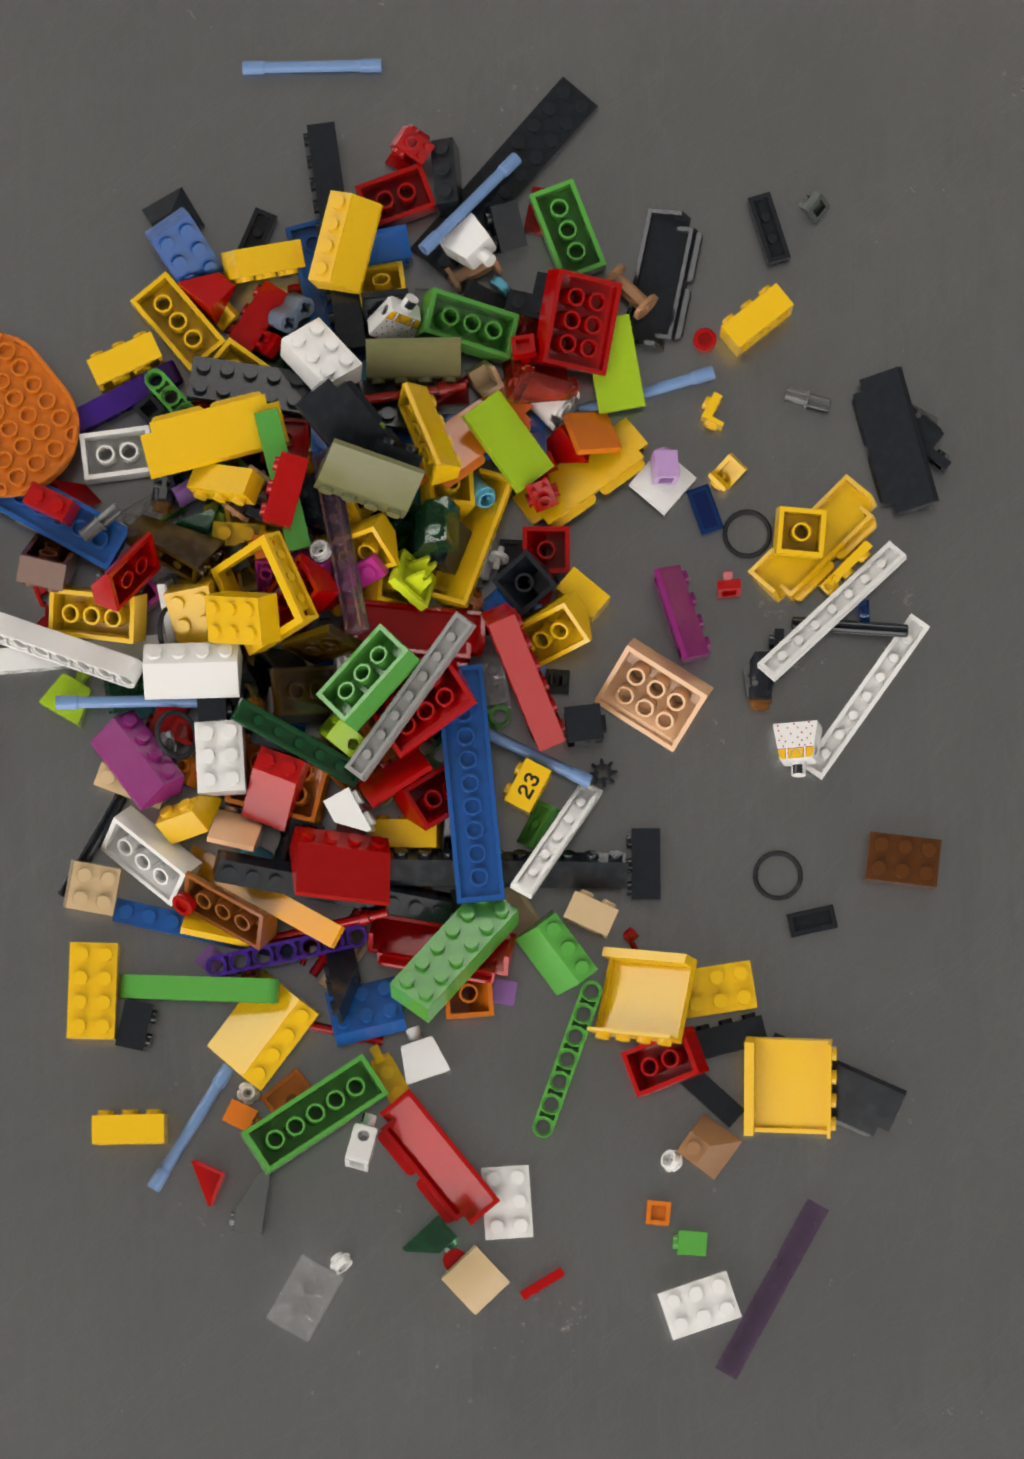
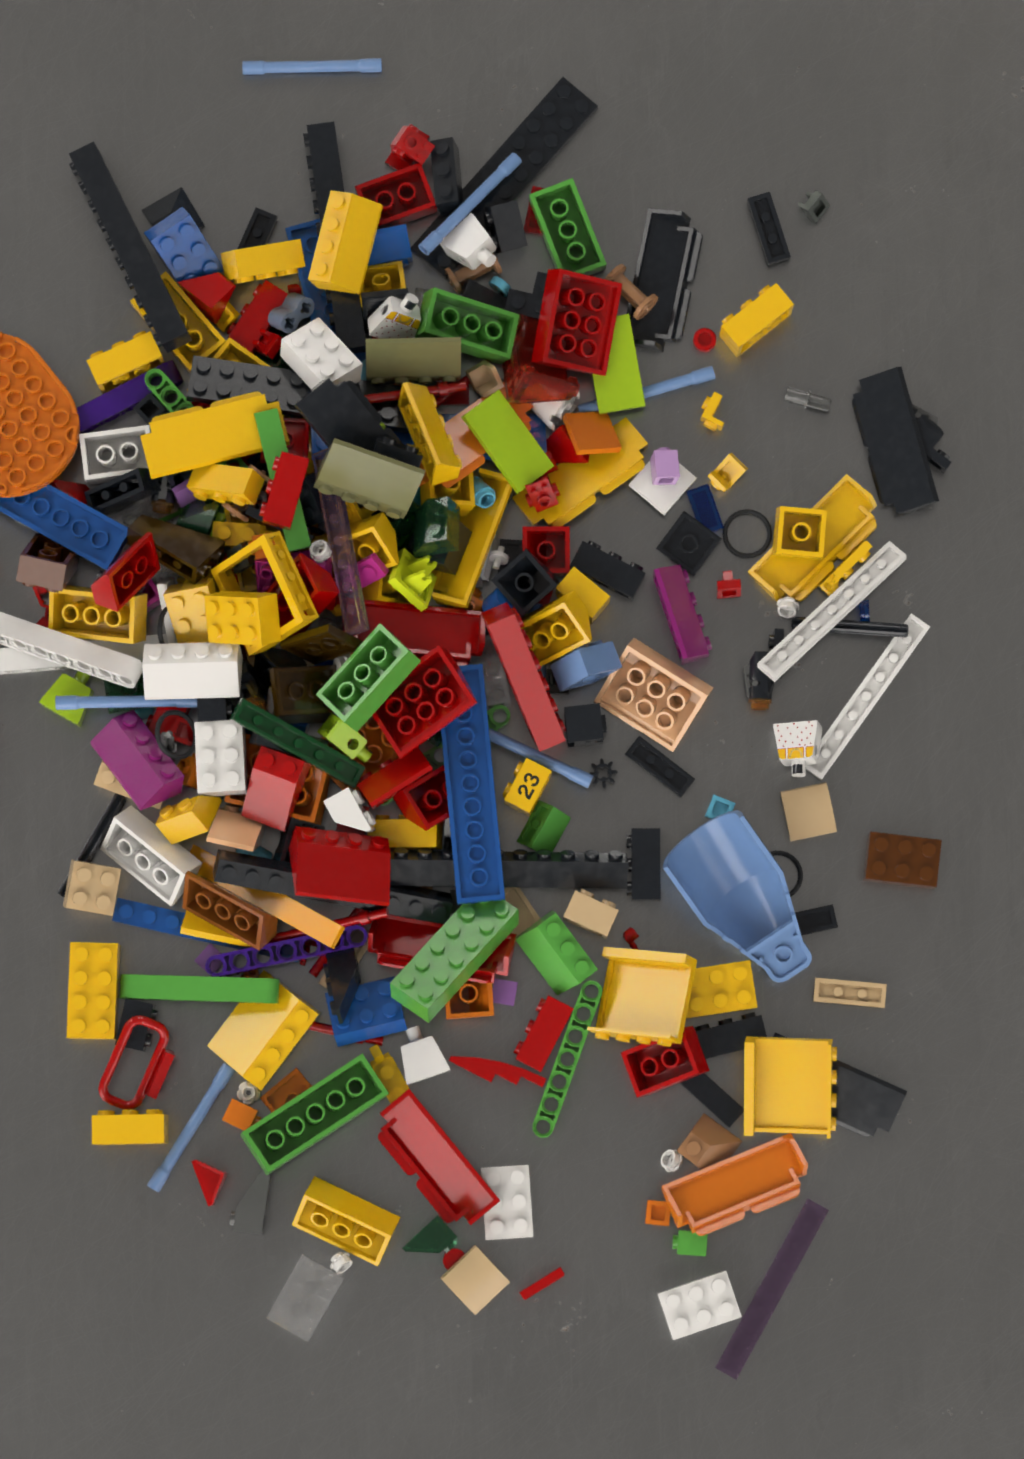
(51, 504): red brick -> none
(100, 522): dark grey axle -> none
(122, 491): none -> black brick
(130, 247): none -> black brick
(155, 1072): none -> red bar
(184, 903): red tile -> none
(345, 1221): none -> yellow slope
(360, 1152): white torso -> none
(410, 696): light grey tile -> none
(489, 1068): none -> red slope
(523, 348): red tile -> none
(543, 1033): none -> red brick
(555, 840): white tile -> none
(586, 665): none -> medium blue brick
(608, 569): none -> black brick
(659, 766): none -> black tile
(689, 543): none -> black tile
(719, 806): none -> medium azure tile
(737, 1184): none -> orange slope
(740, 893): none -> medium blue windscreen
(787, 607): none -> white plate
(808, 811): none -> tan slope
(849, 992): none -> tan plate

